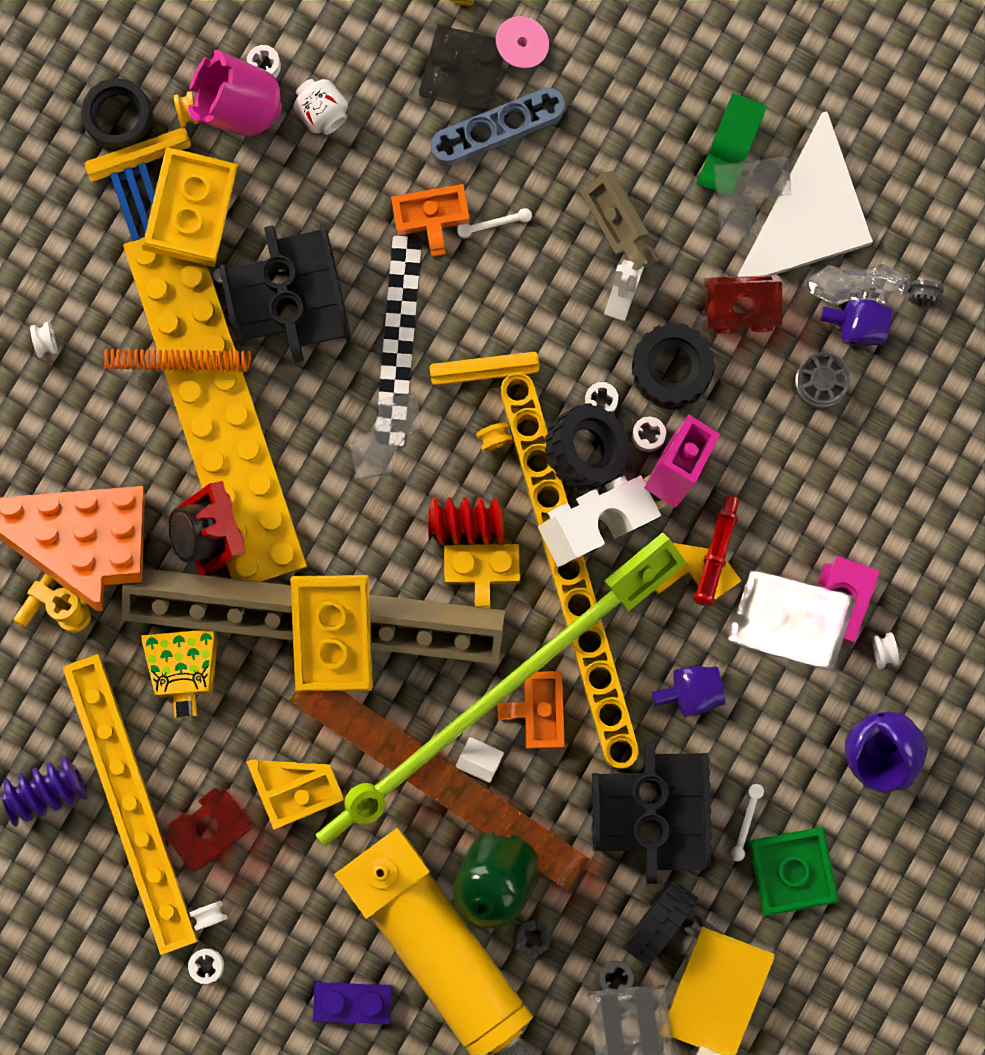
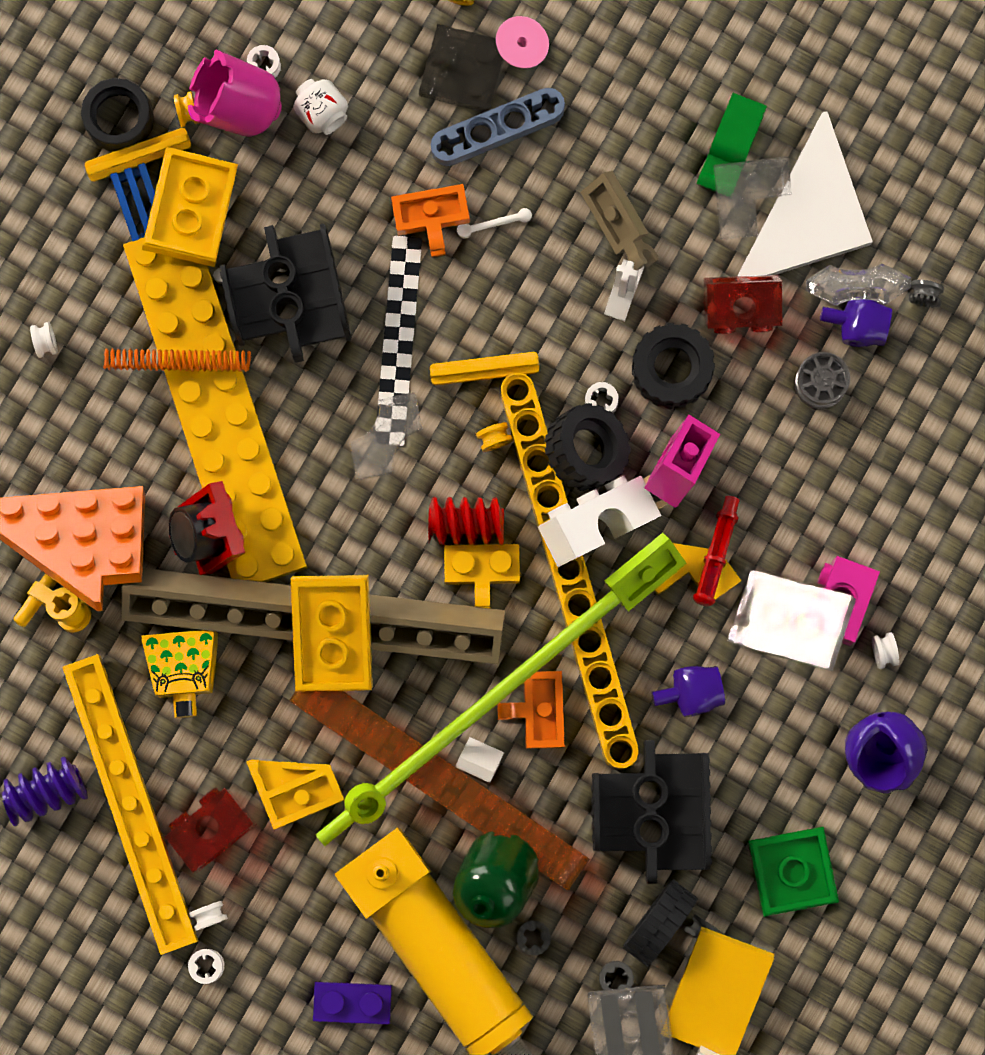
(653, 424): white bush -> none
(755, 792): white hinge -> none

